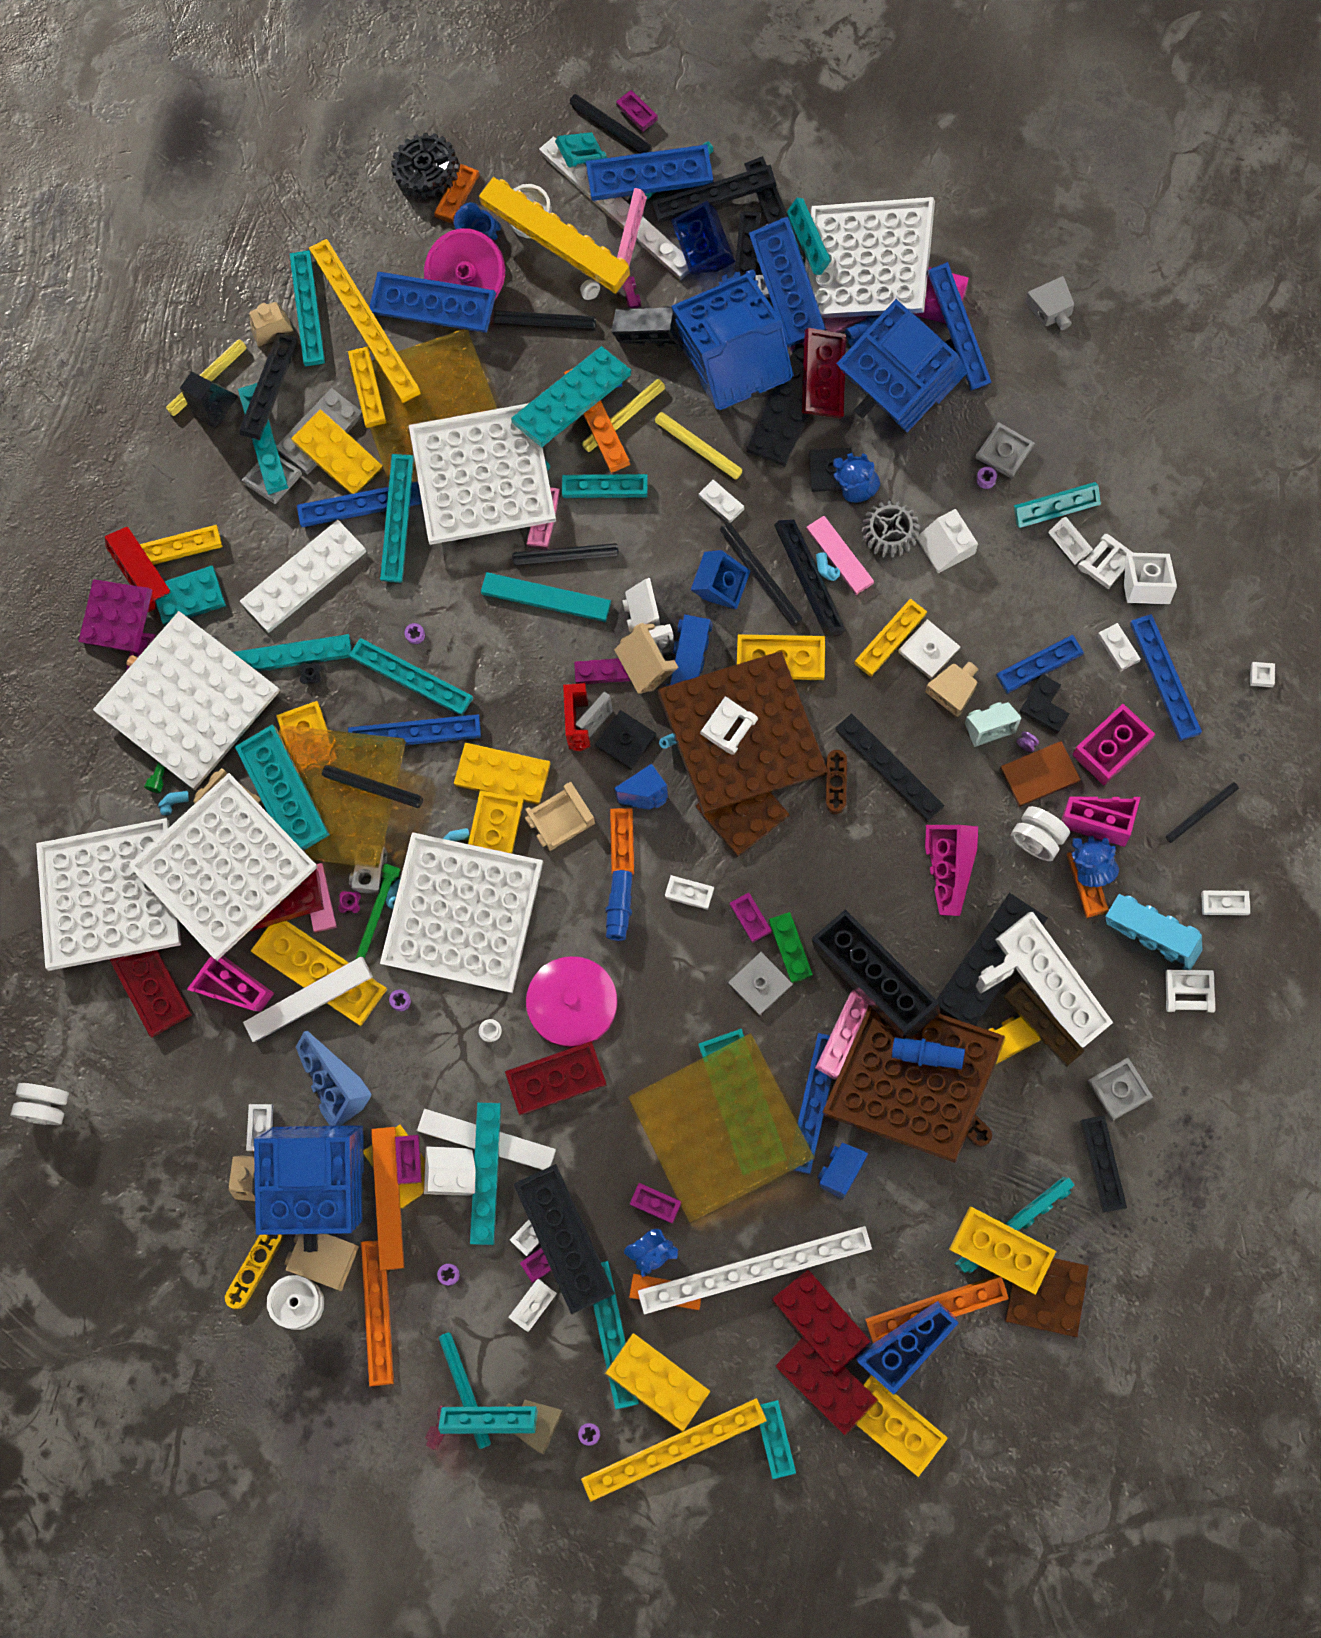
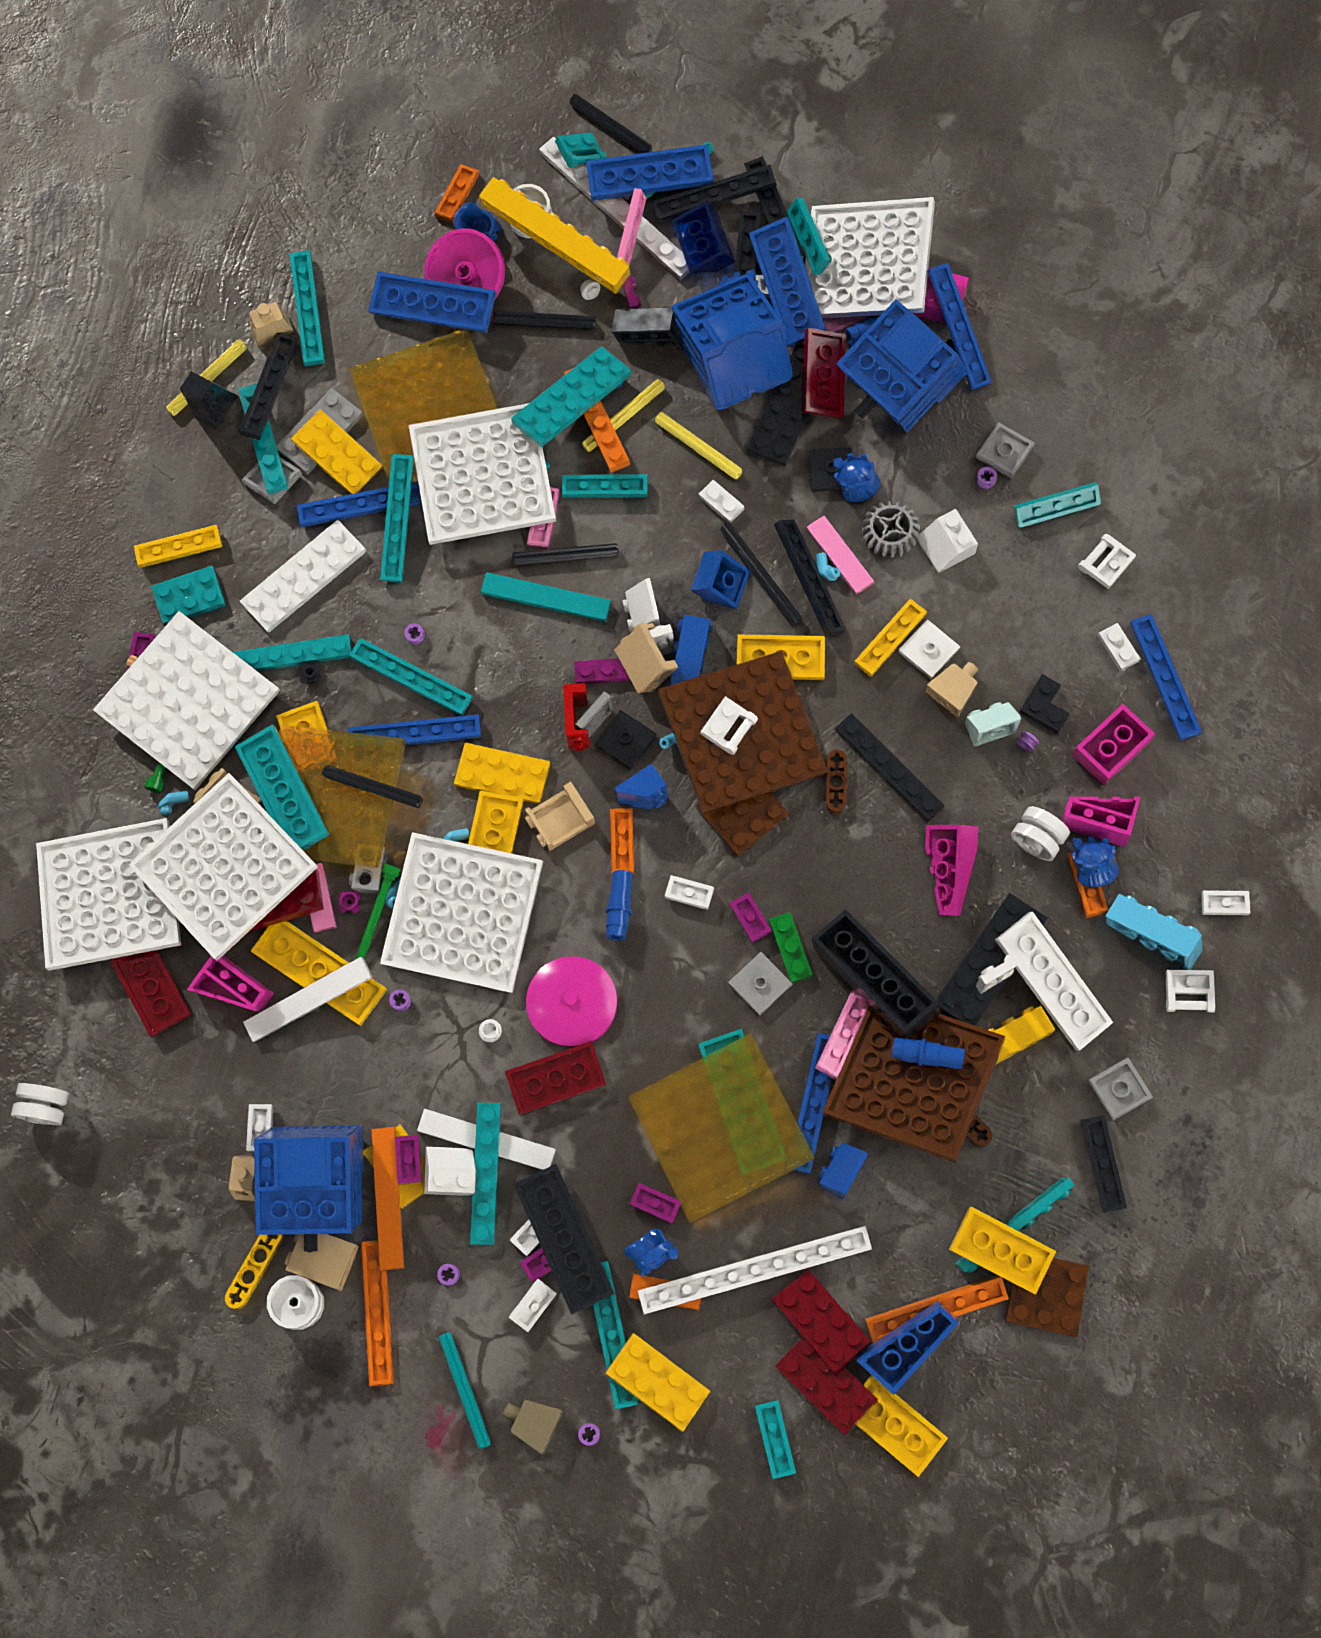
(115, 615): magenta plate -> none
(135, 564): red panel -> none
(337, 1086): medium blue wedge -> none
(364, 321): yellow plate -> none
(367, 387): yellow tile -> none
(425, 166): black piece -> none
(488, 1420): teal plate -> none
(637, 110): magenta plate -> none
(673, 1449): yellow tile -> none
(1039, 664): blue tile -> none
(1040, 774): dark orange tile -> none
(1044, 1024): dark brown plate -> none
(1052, 303): light grey torso -> none
(1070, 540): white plate -> none
(1149, 578): white slope -> none
(1203, 811): black bar -> none
(1262, 674): white plate -> none

